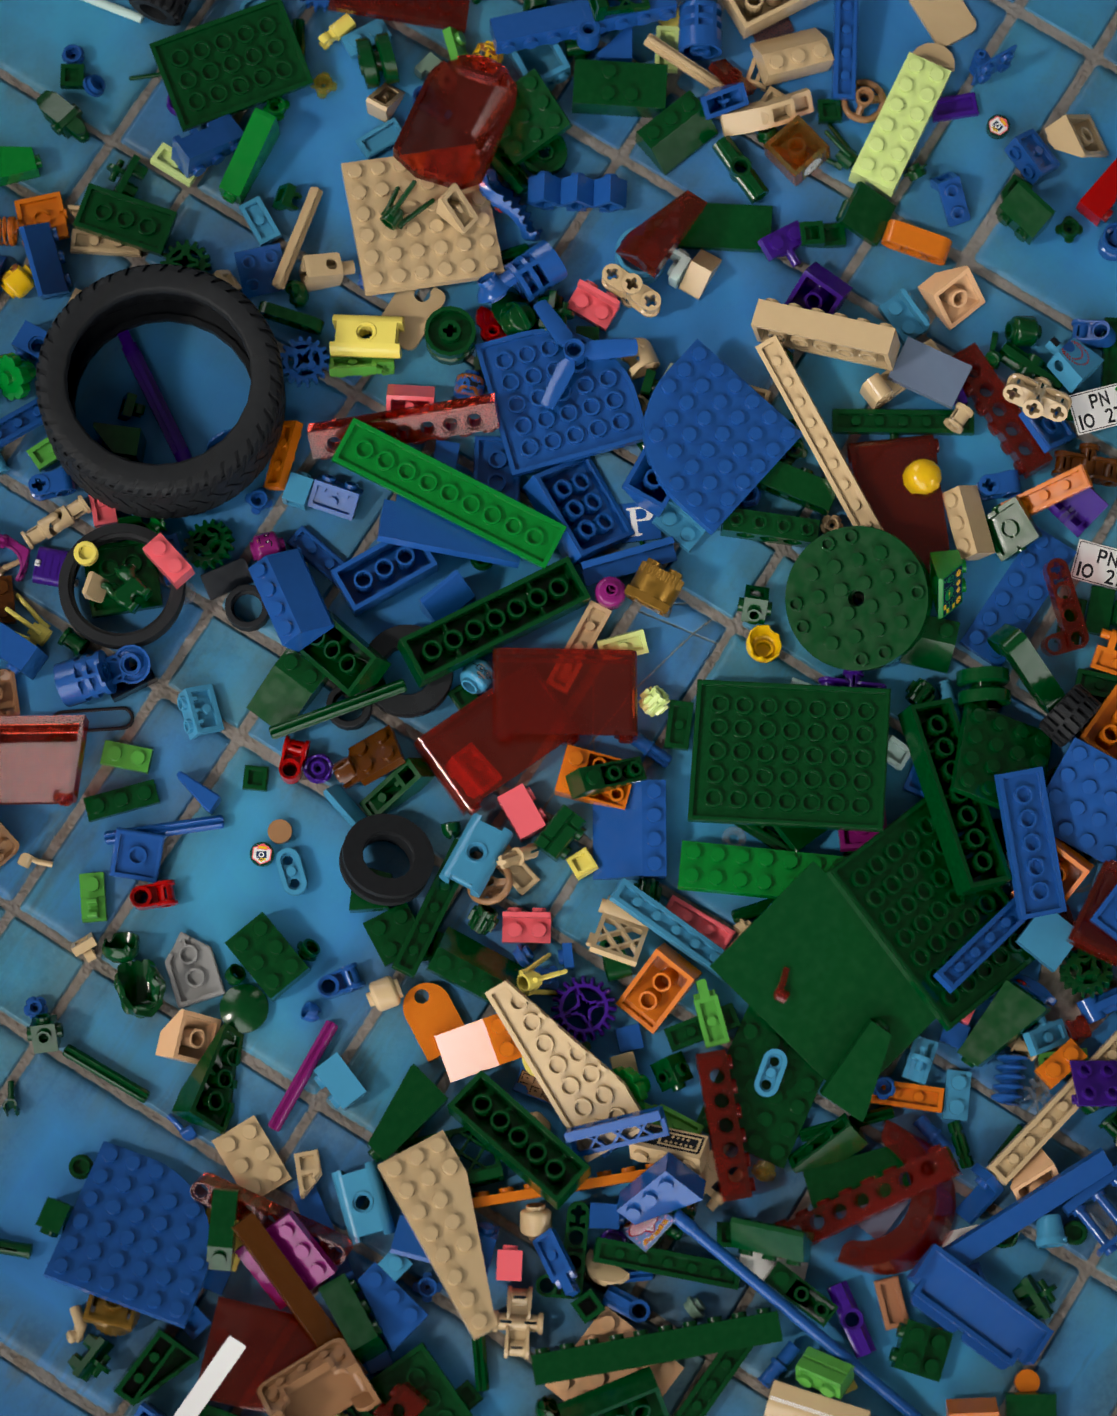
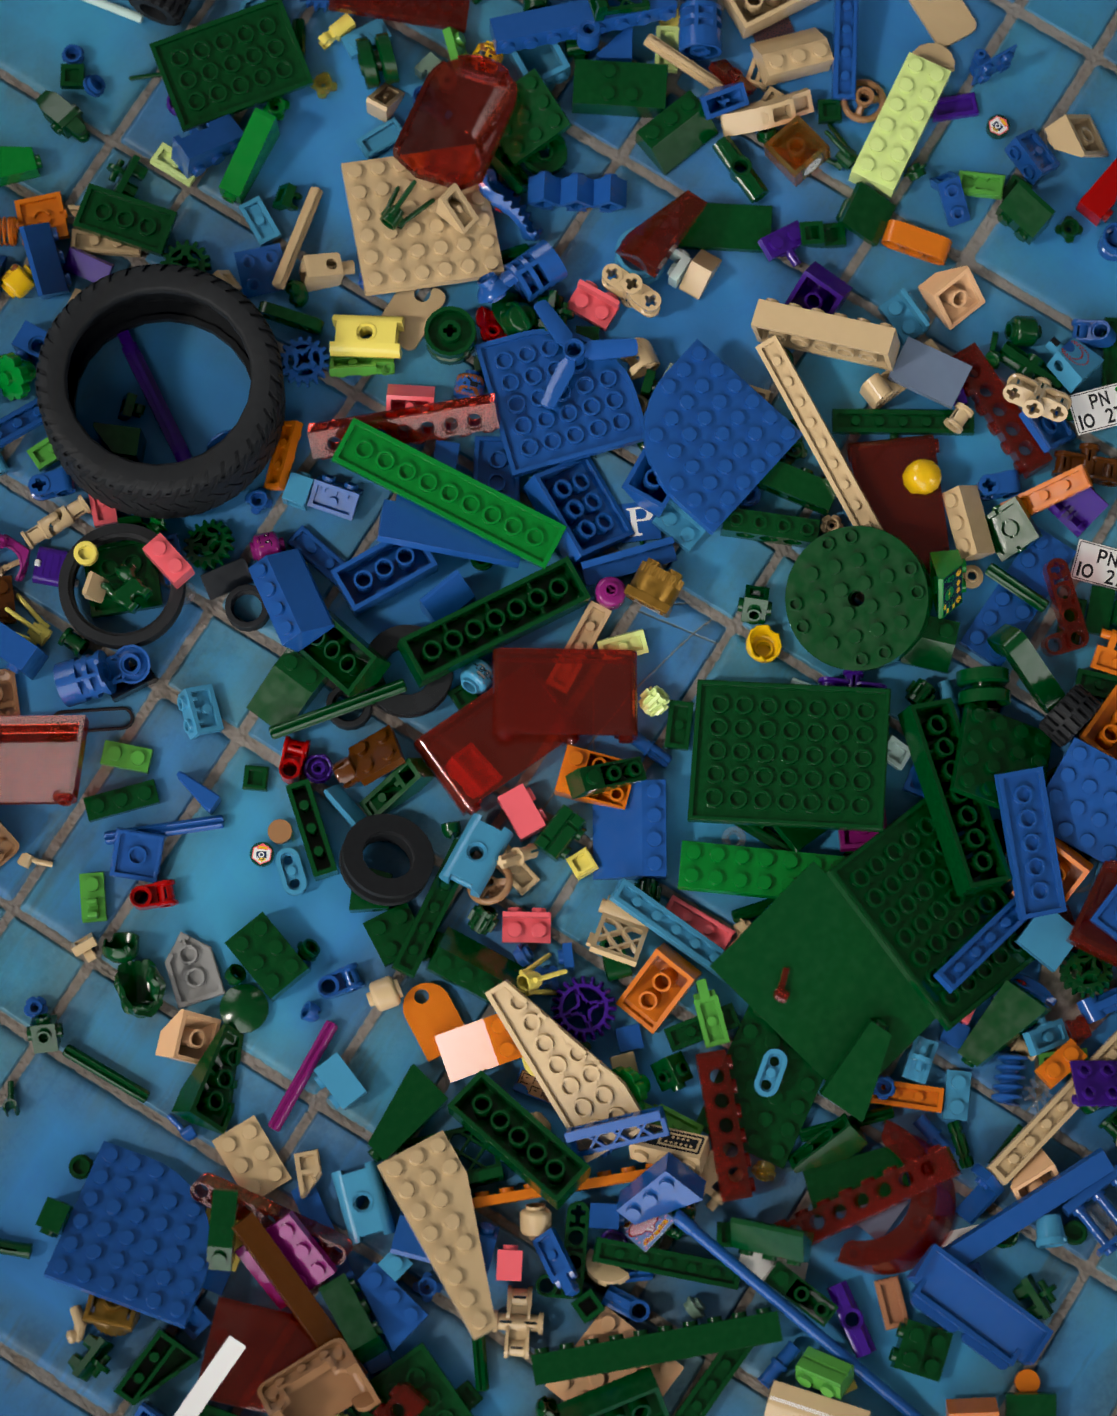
(87, 265): none -> dark purple tile
(312, 829): none -> dark green brick
(972, 584): none -> tan plate
(982, 184): none -> bright green plate
(1016, 587): none -> dark green axle

